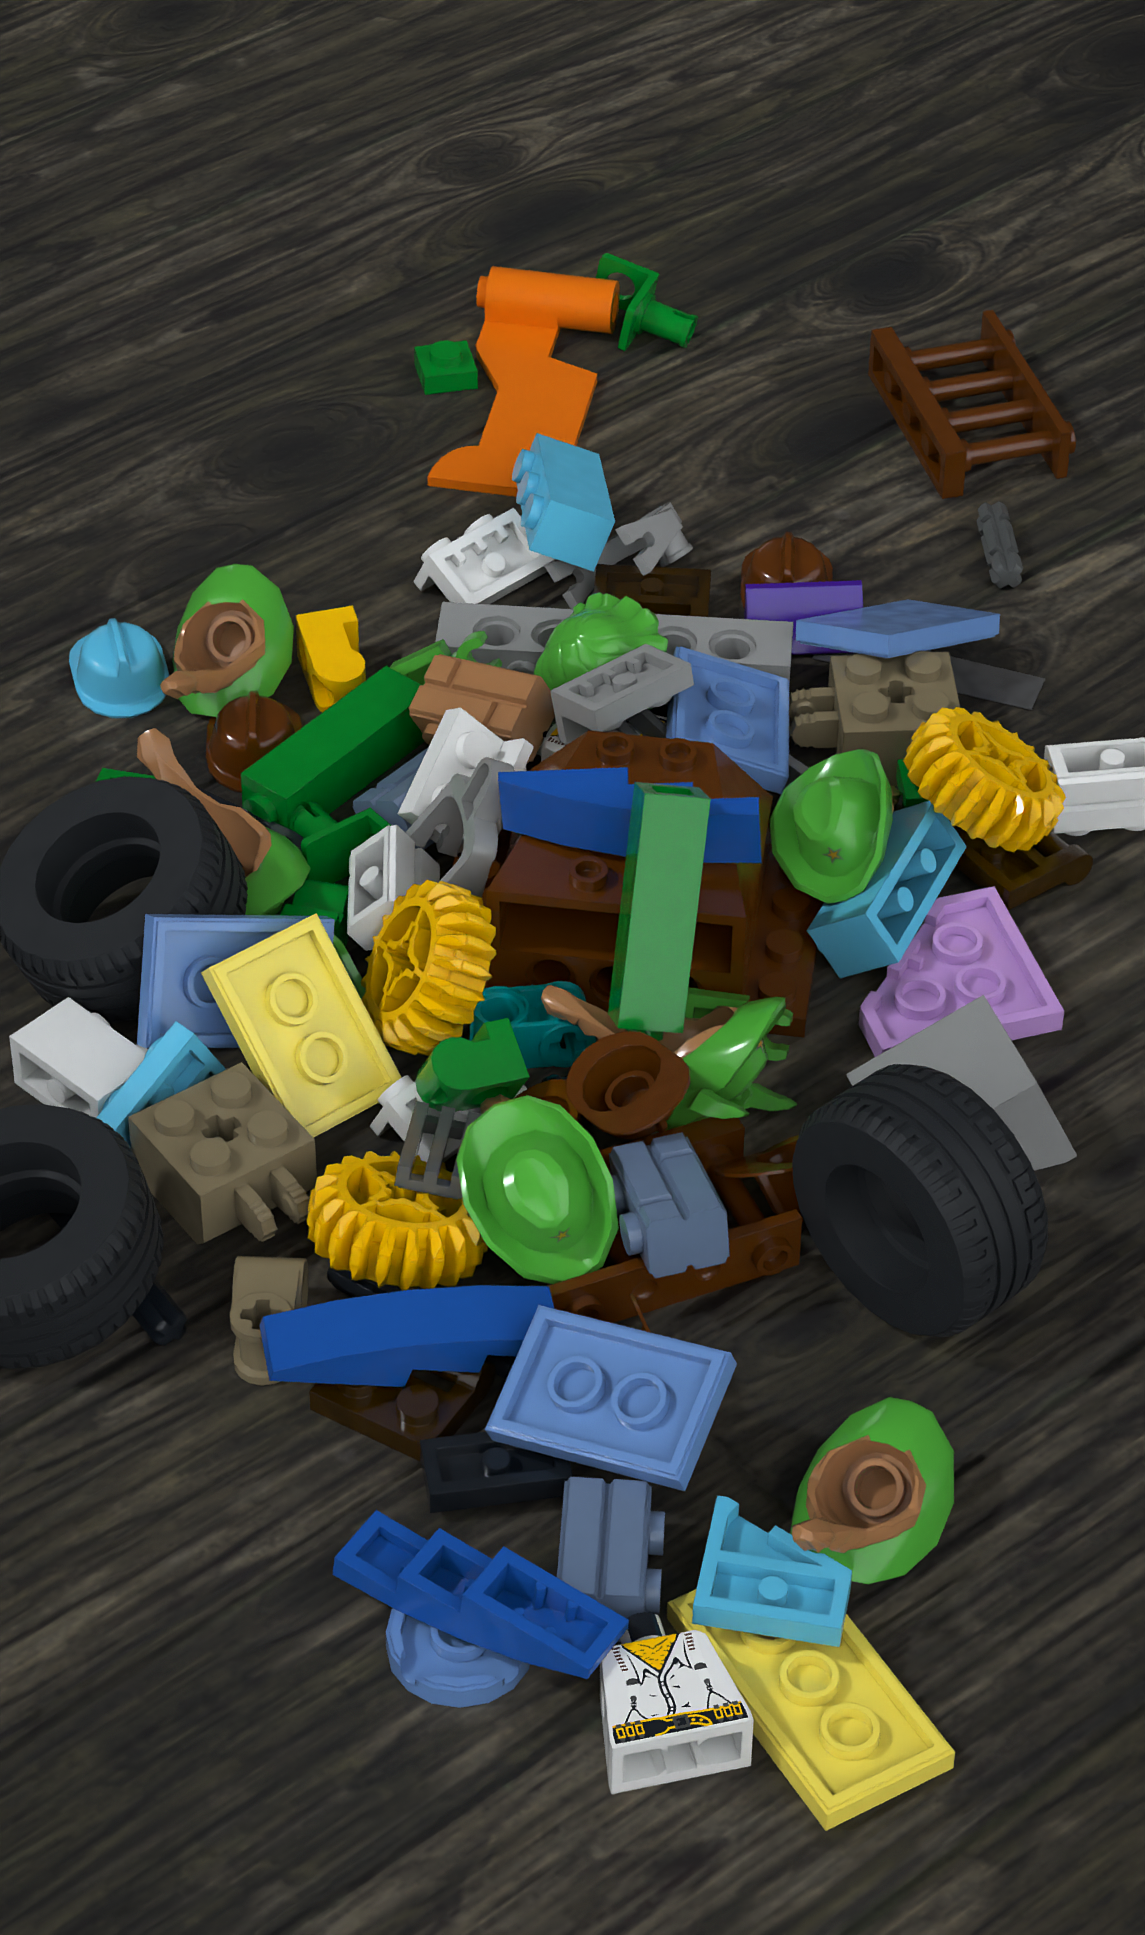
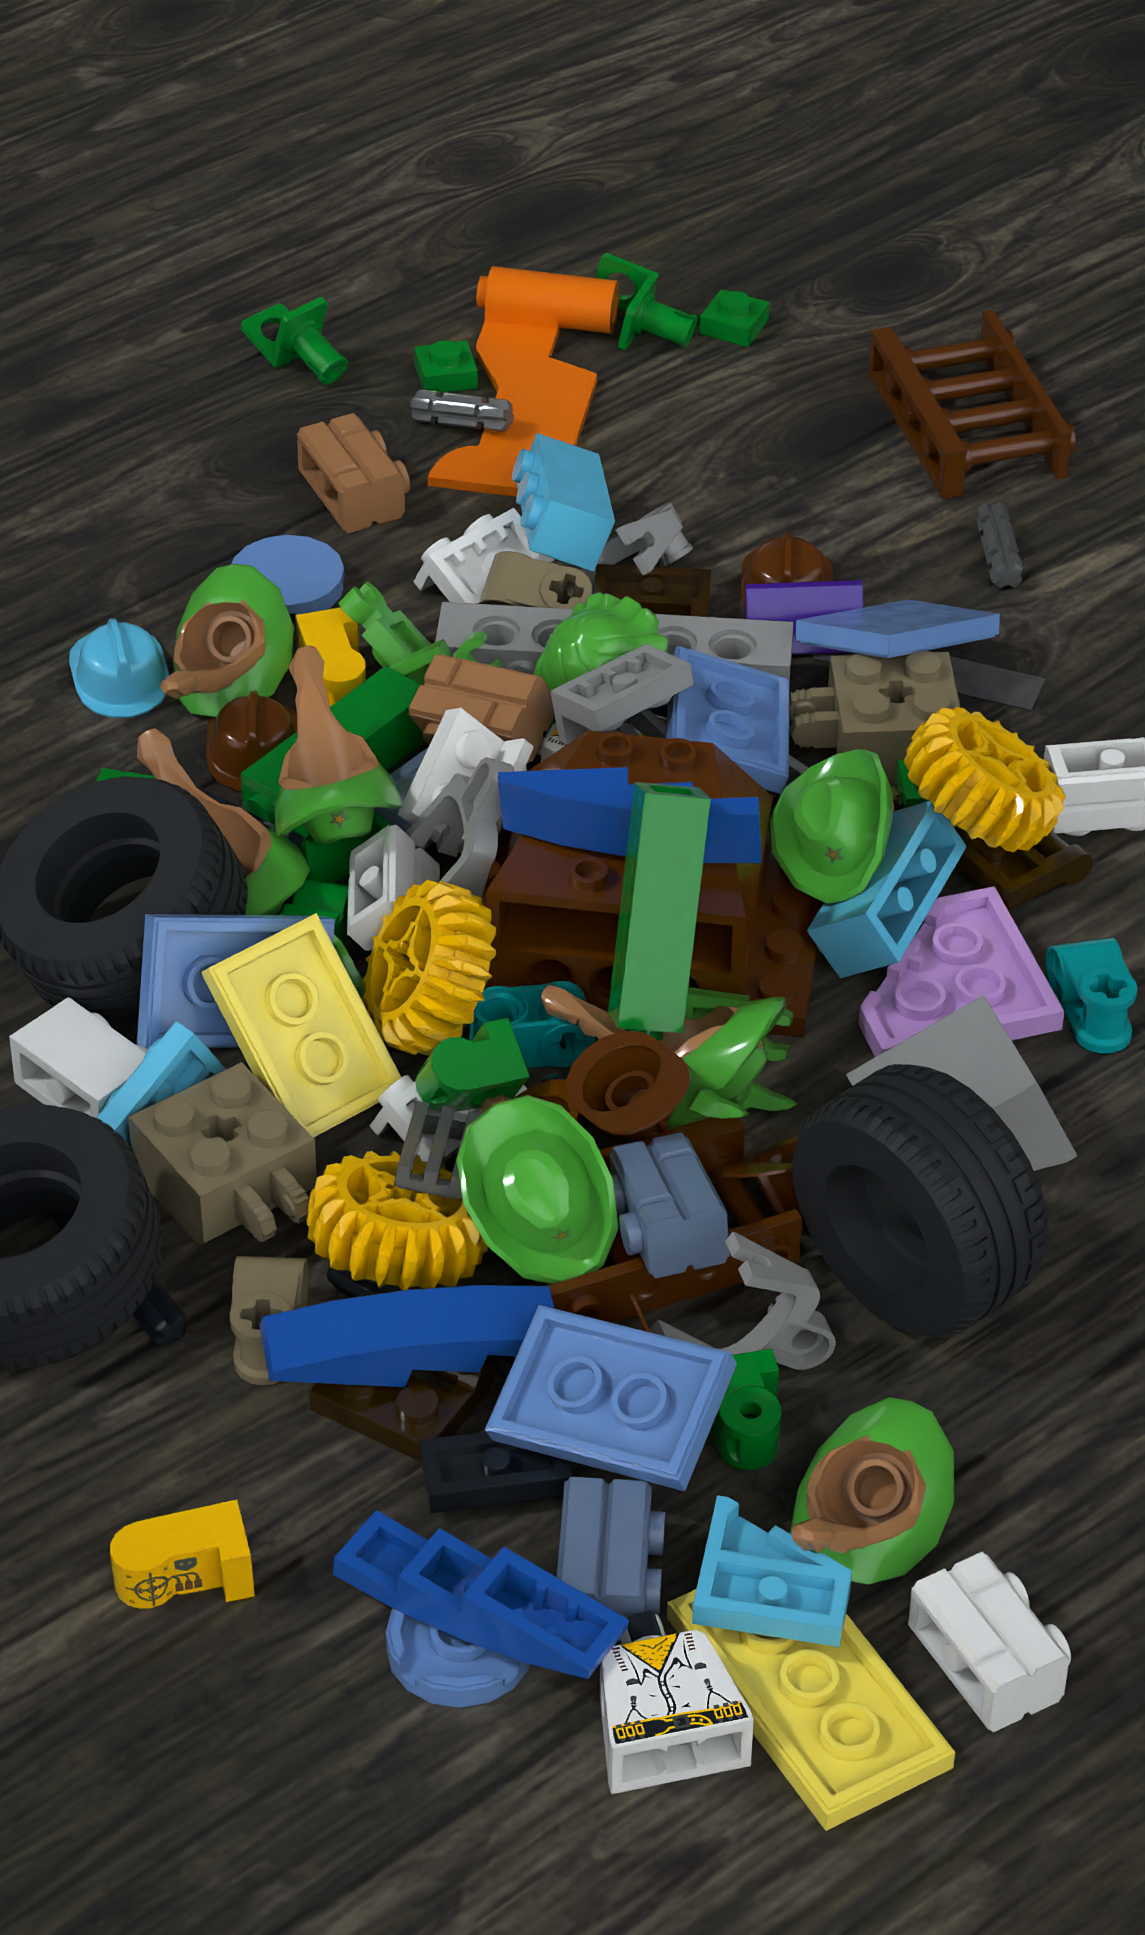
(182, 1556): none -> yellow leg
(297, 337): none -> green bracket
(301, 567): none -> medium blue tile
(328, 774): none -> hat
(352, 472): none -> medium nougat brick
(387, 632): none -> bright green plate
(462, 410): none -> dark grey axle
(529, 582): none -> dark tan piece
(734, 317): none -> green plate
(750, 1414): none -> green leg
(792, 1325): none -> light grey piece
(990, 1640): none -> white brick
(1093, 992): none -> teal piece

